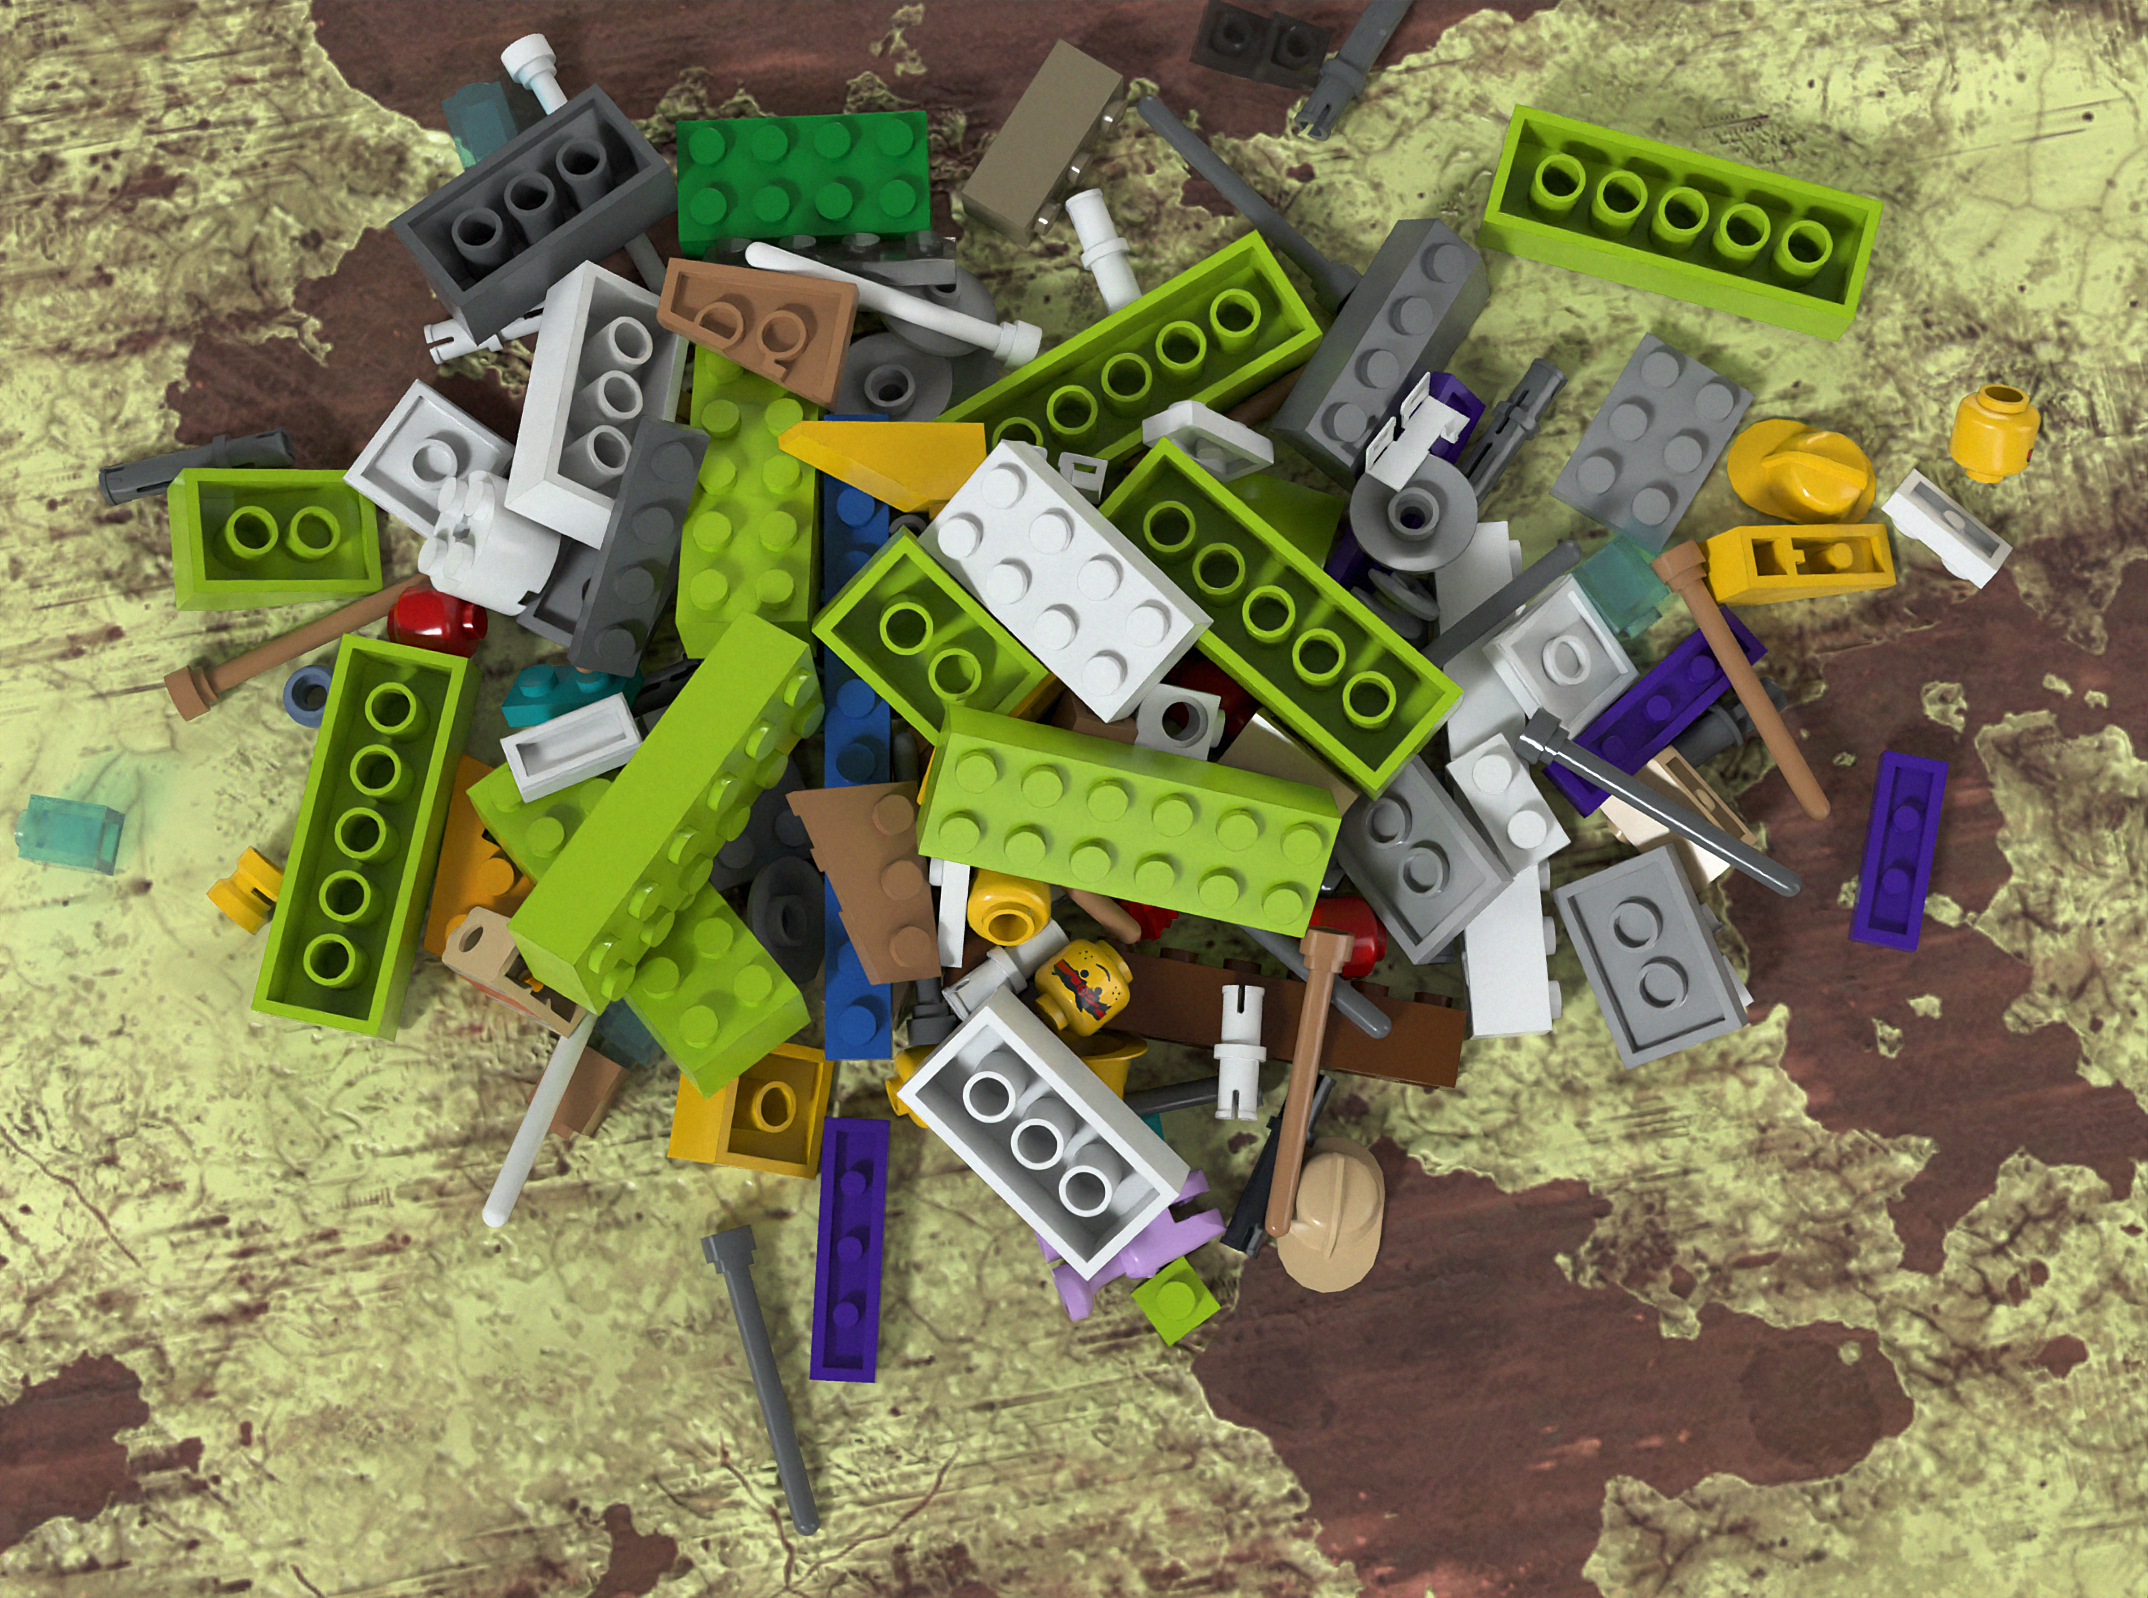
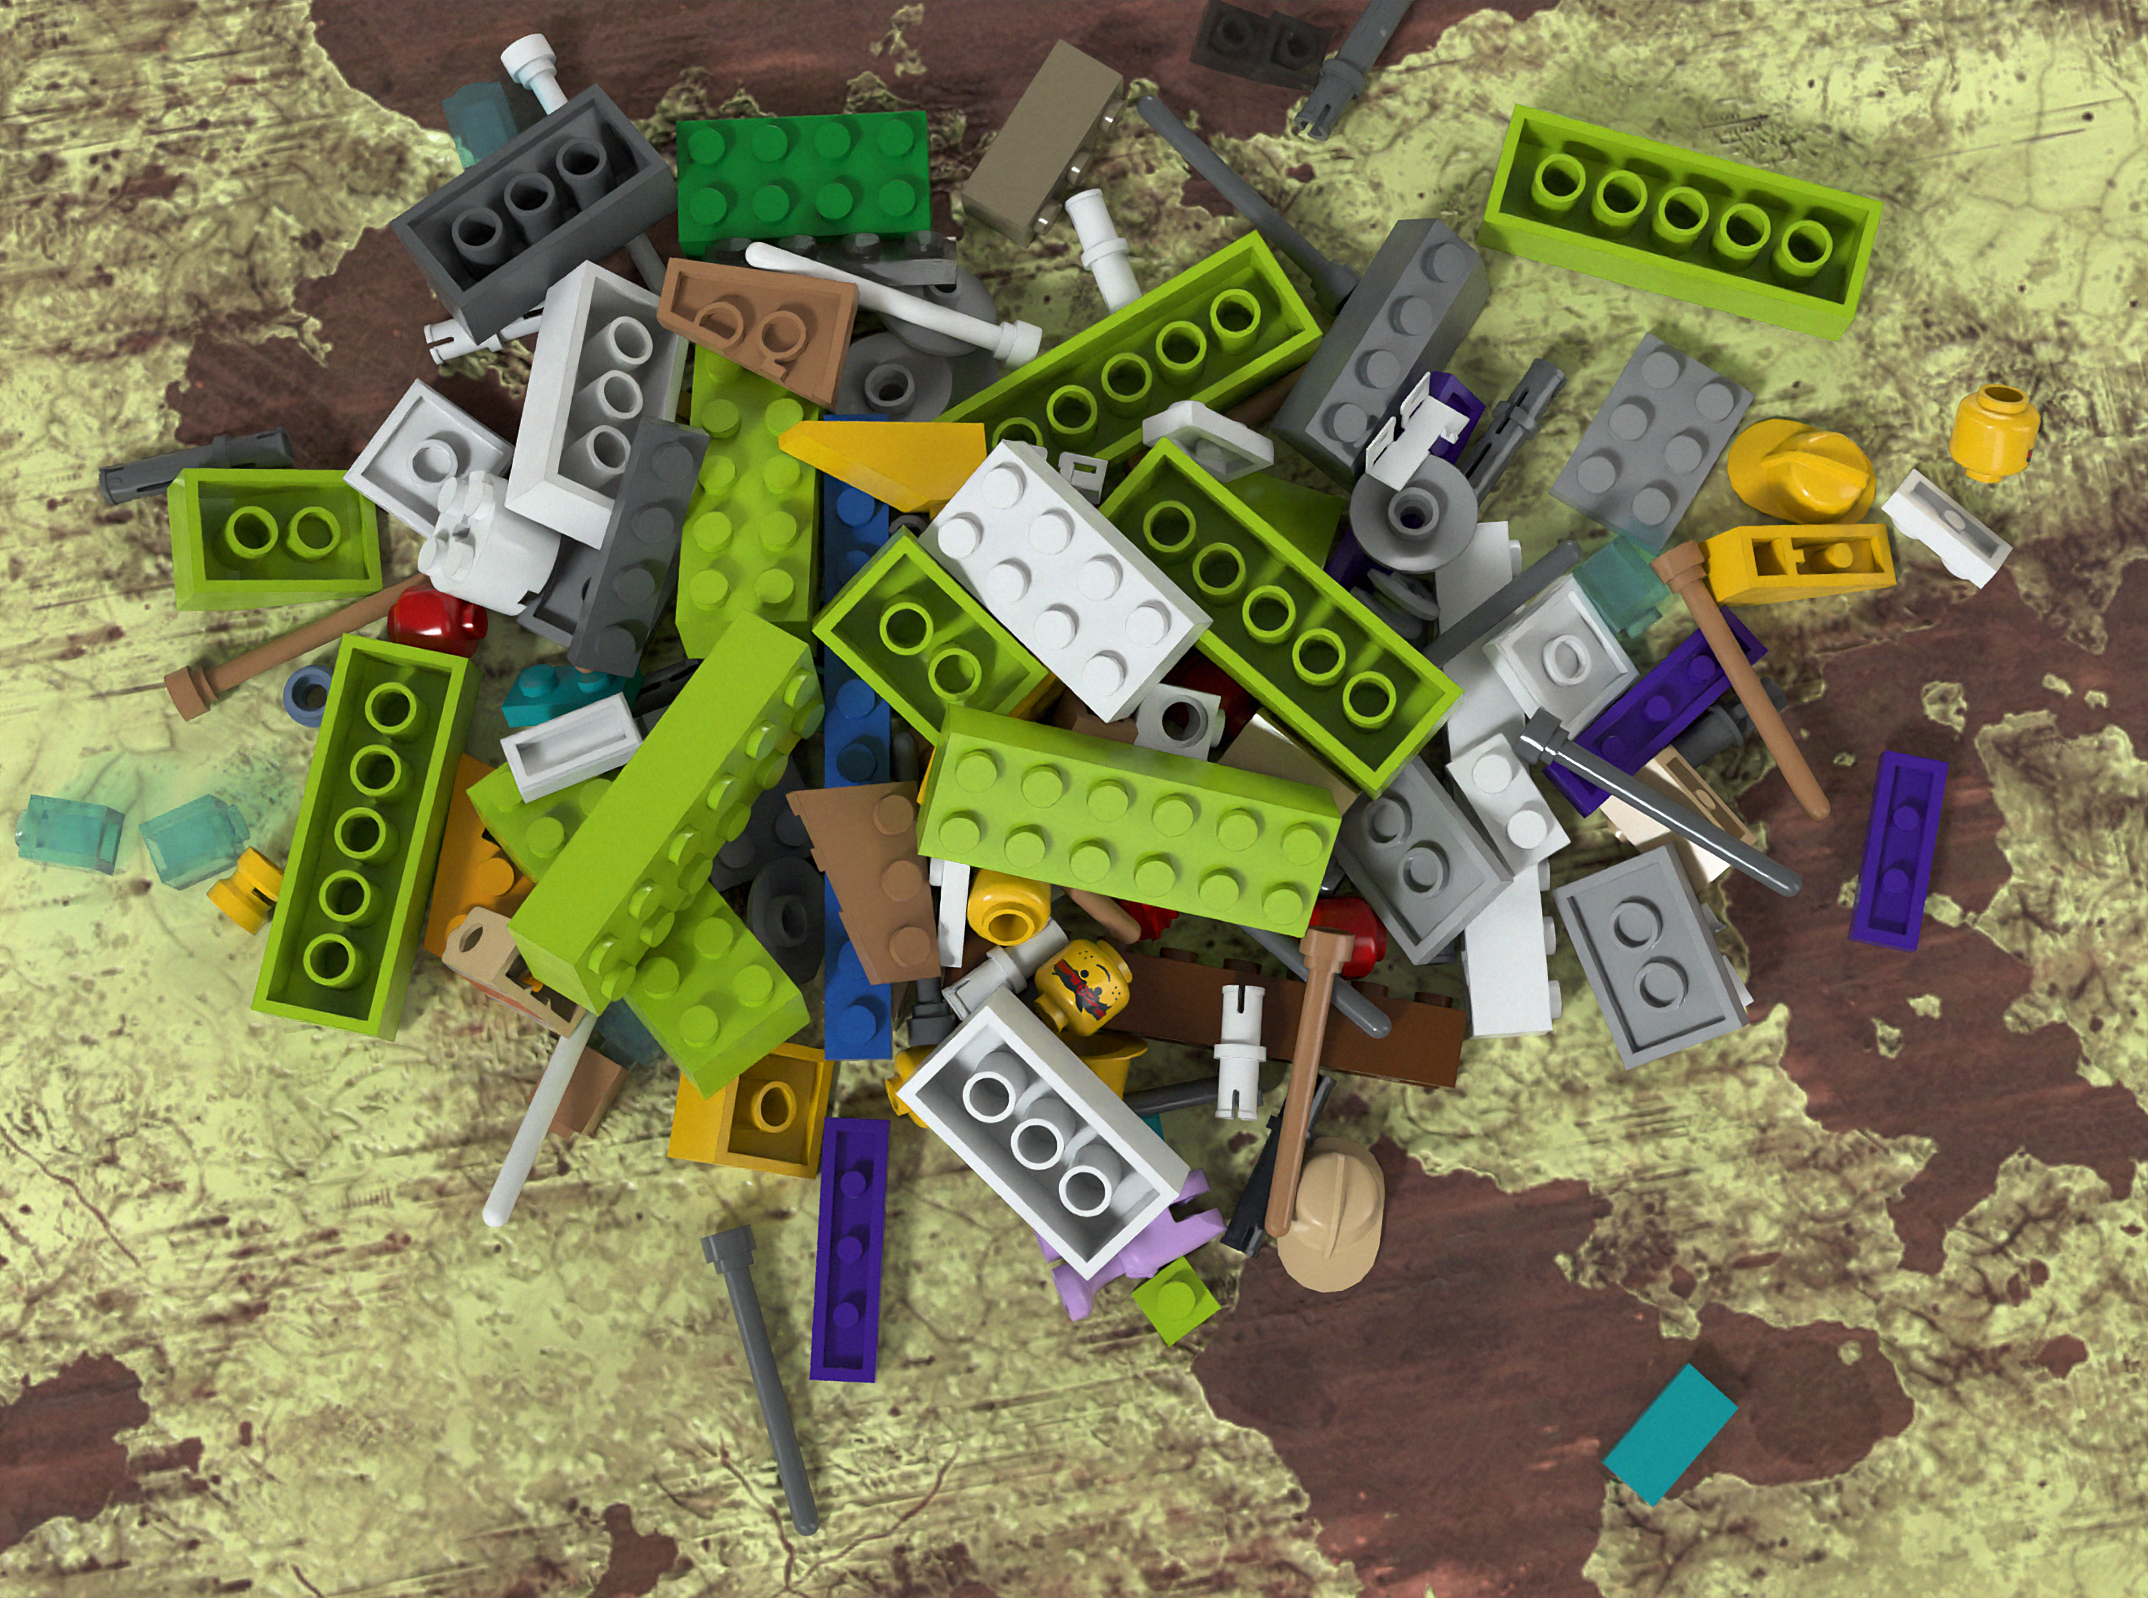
(195, 841): none -> clear light blue brick
(1669, 1434): none -> teal tile

